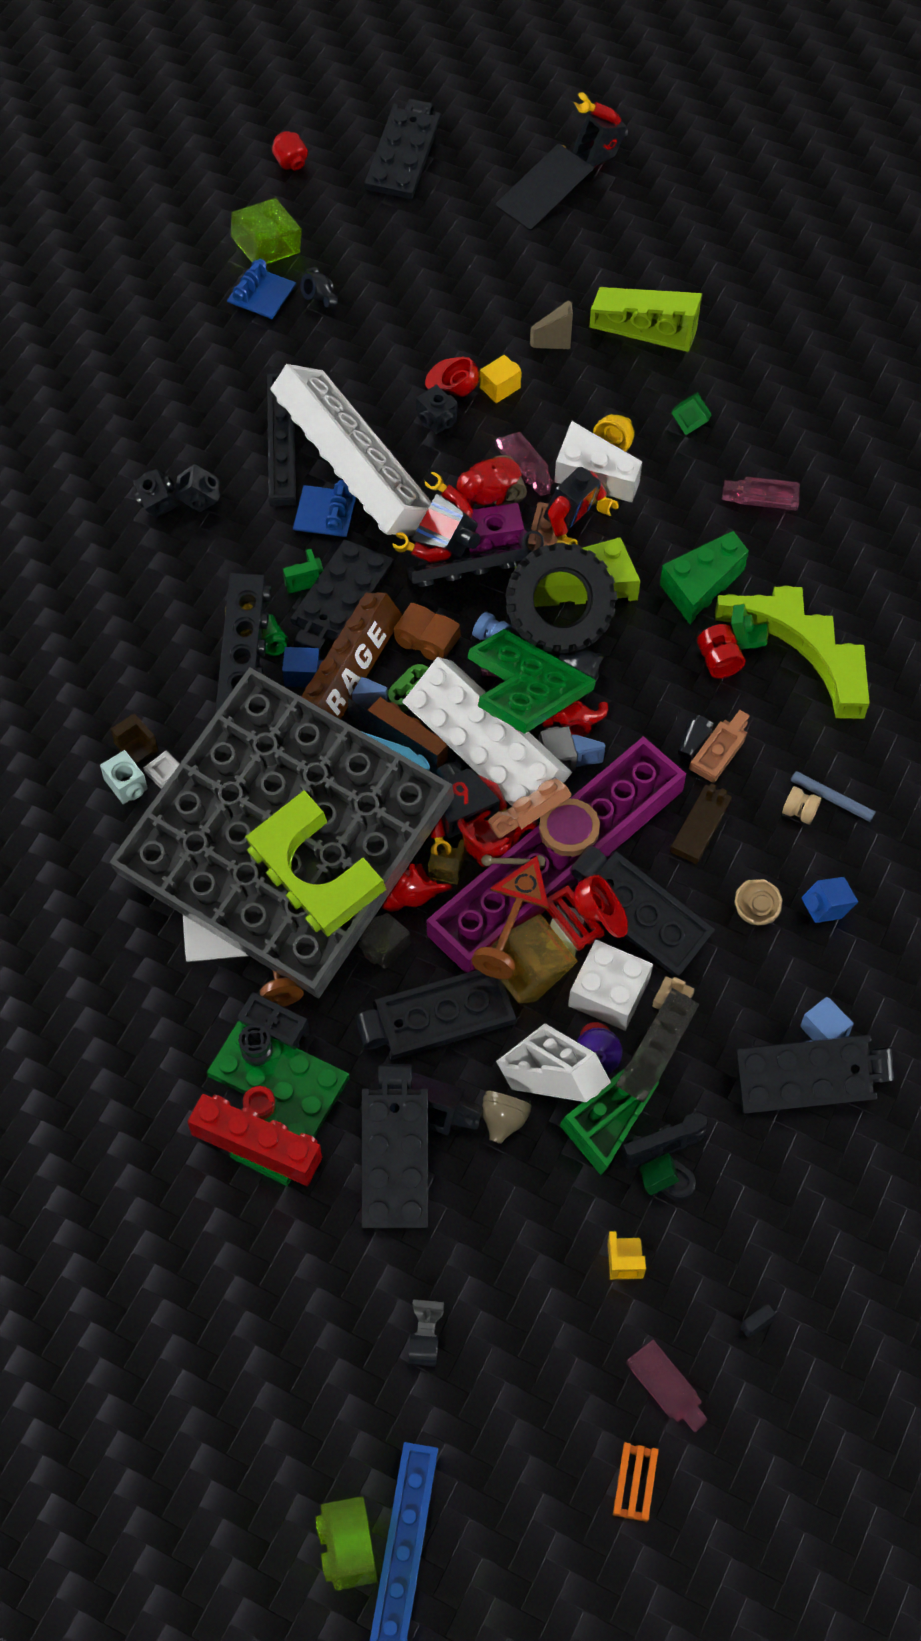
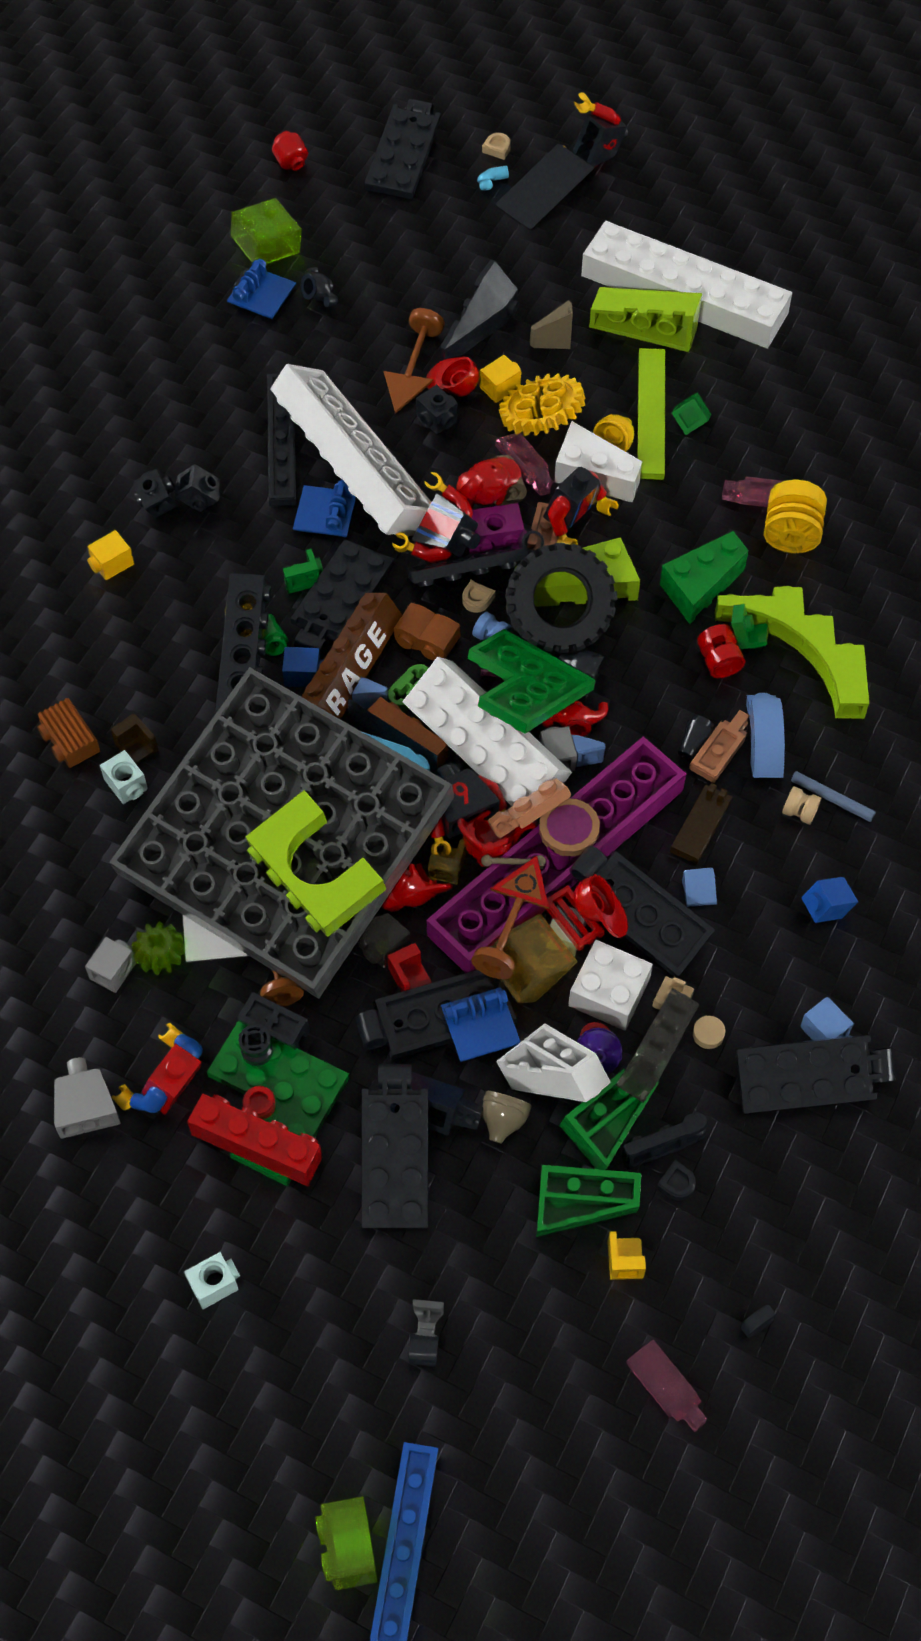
(68, 733): none -> dark orange brick
(82, 1101): none -> light grey torso
(110, 555): none -> yellow brick
(111, 964): none -> light grey brick
(149, 948): none -> clear neon green gear
(161, 768): white tile -> none
(169, 1077): none -> torso
(207, 1293): none -> light aqua brick
(404, 386): none -> dark orange piece
(407, 968): none -> red panel
(477, 597): none -> tan tile
(480, 1024): none -> blue hinge
(484, 314): none -> black wedge
(492, 174): none -> medium azure arm
(497, 145): none -> tan tile
(556, 405): none -> yellow gear
(584, 1196): none -> green wedge
(639, 1451): orange tile -> none
(651, 413): none -> lime tile
(659, 1174): dark green tile -> none
(699, 887): none -> medium blue slope
(709, 1032): none -> tan tile
(729, 298): none -> white brick
(758, 902): tan hair -> none
(766, 735): none -> medium blue arch
(795, 516): none -> yellow wheel

